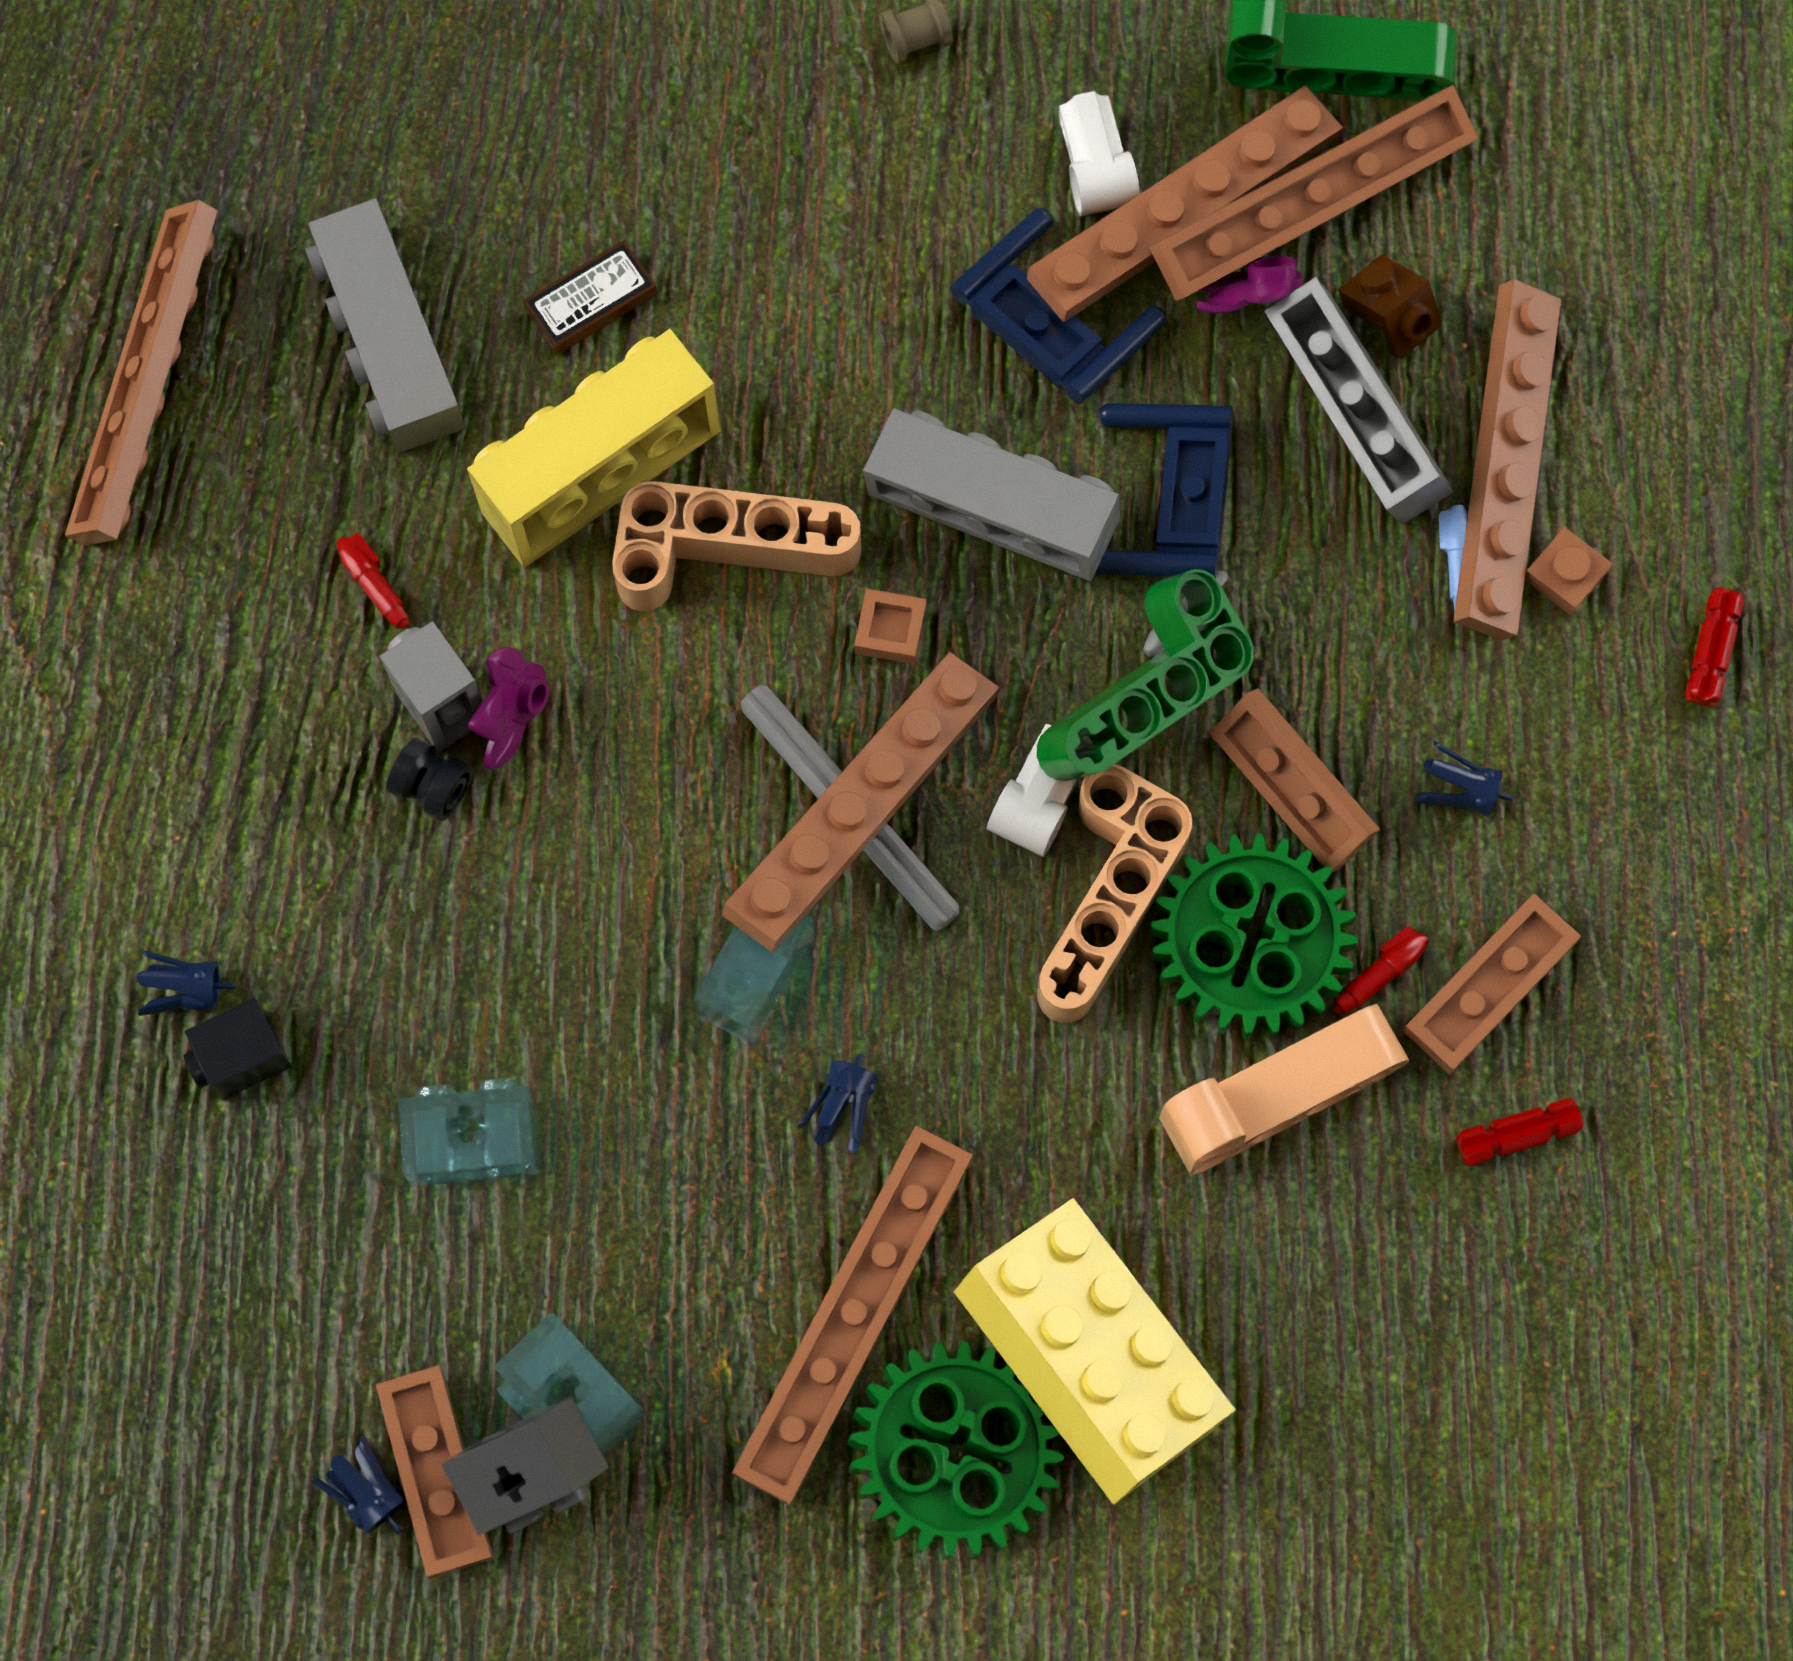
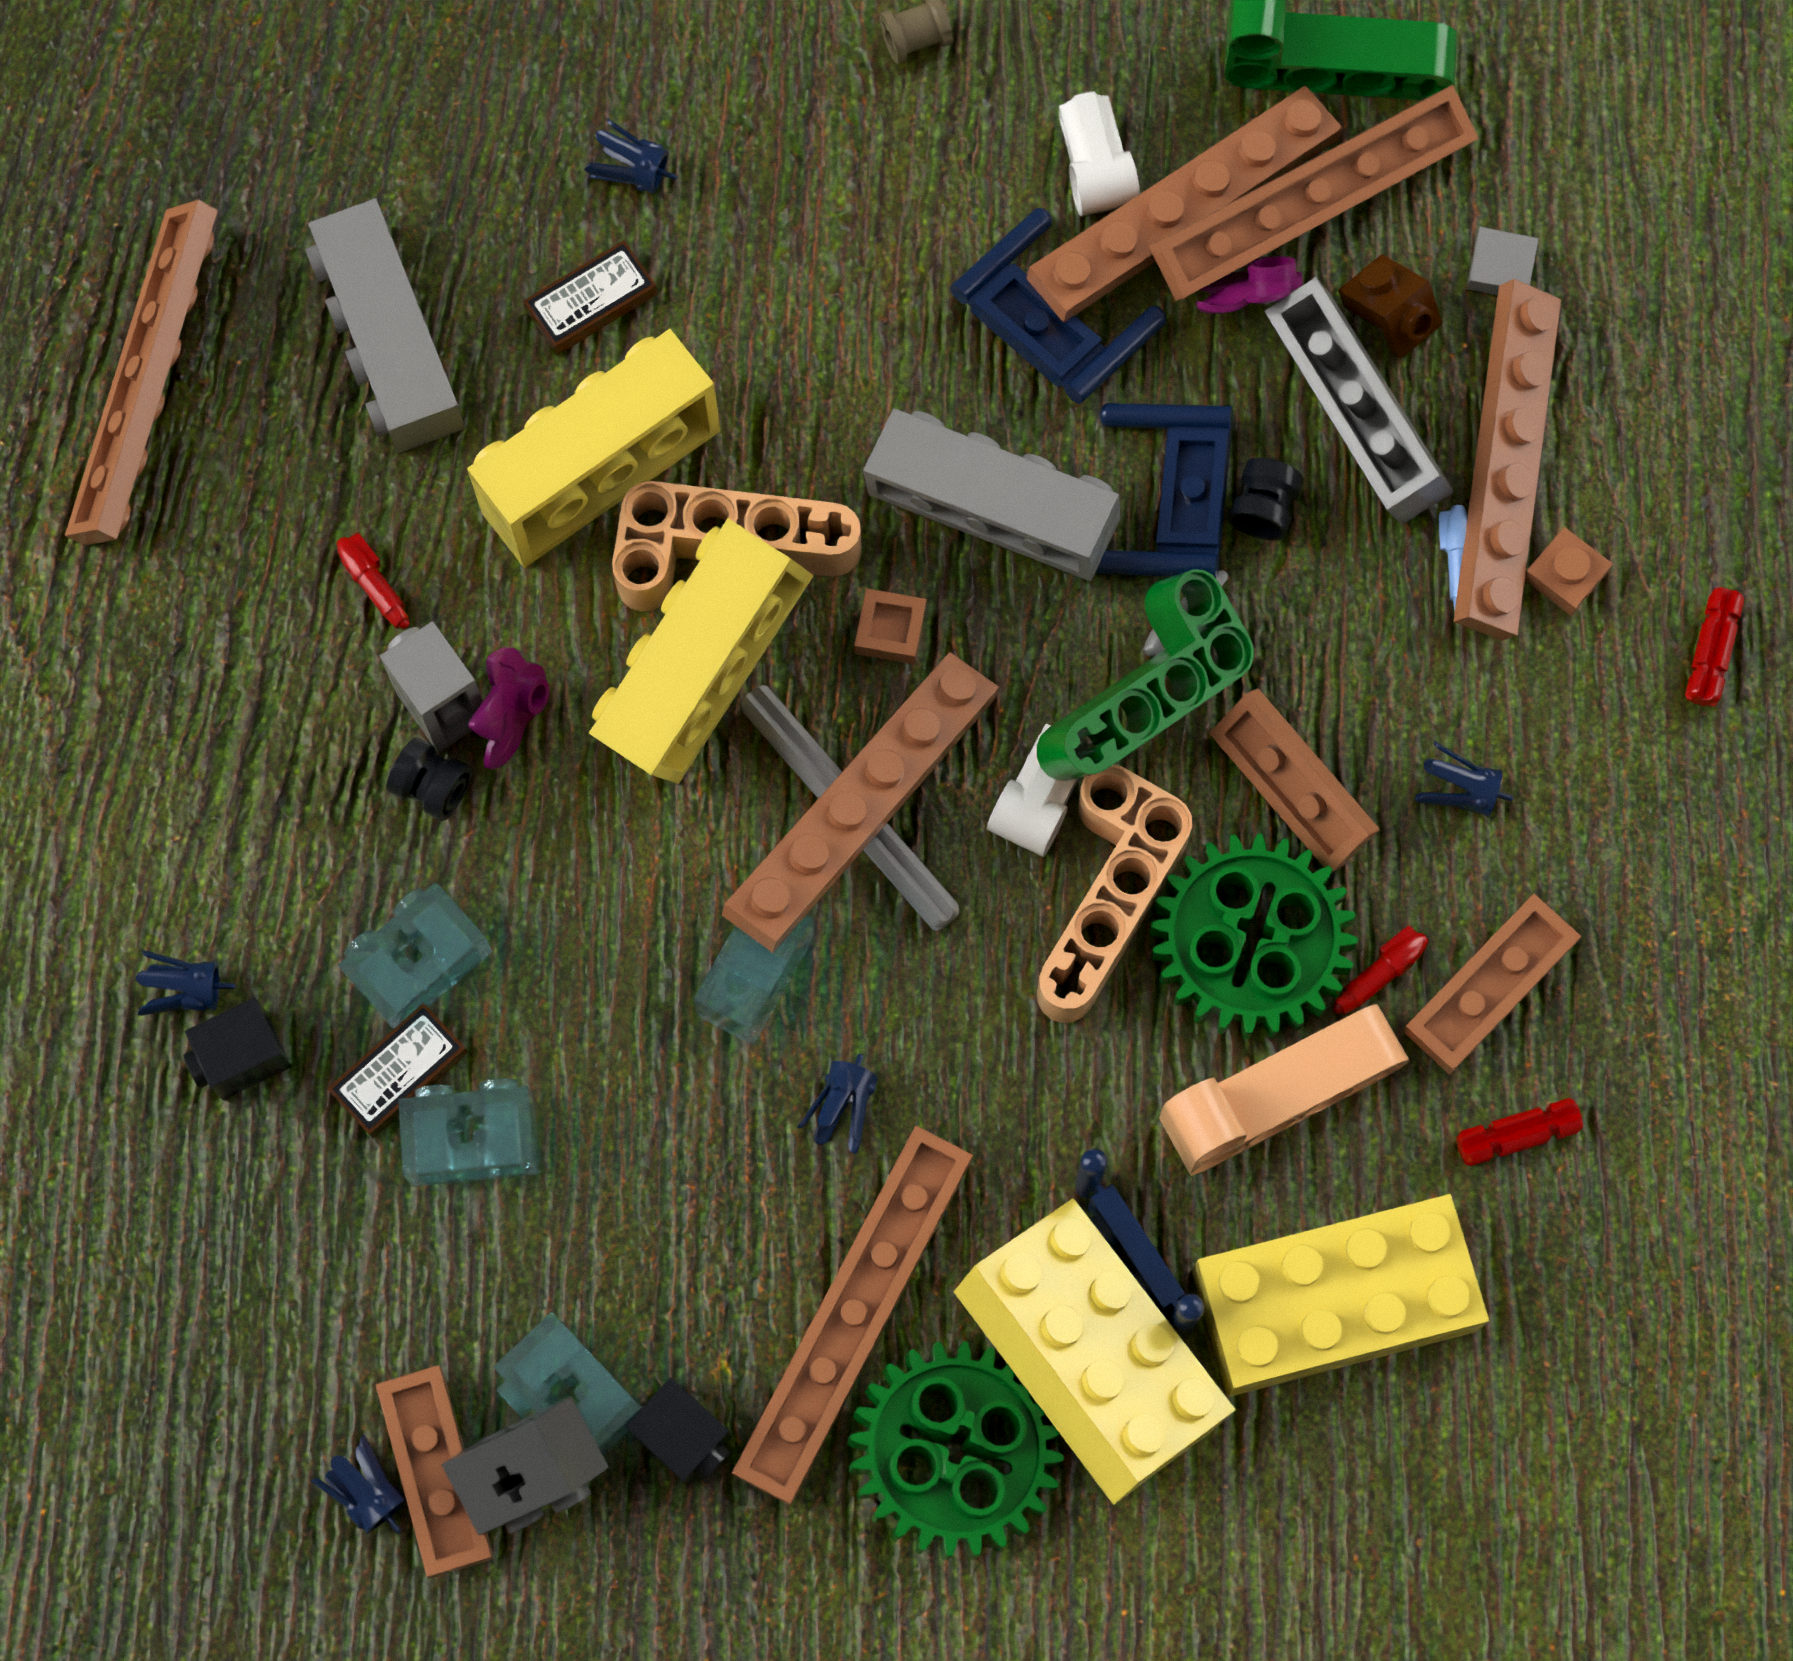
(404, 1060): none -> tile
(429, 924): none -> clear light blue brick
(644, 157): none -> dark blue piece
(681, 1434): none -> black brick
(699, 652): none -> light yellow brick
(1133, 1246): none -> dark blue plate
(1266, 499): none -> black wheel
(1339, 1295): none -> light yellow brick
(1500, 258): none -> light grey tile

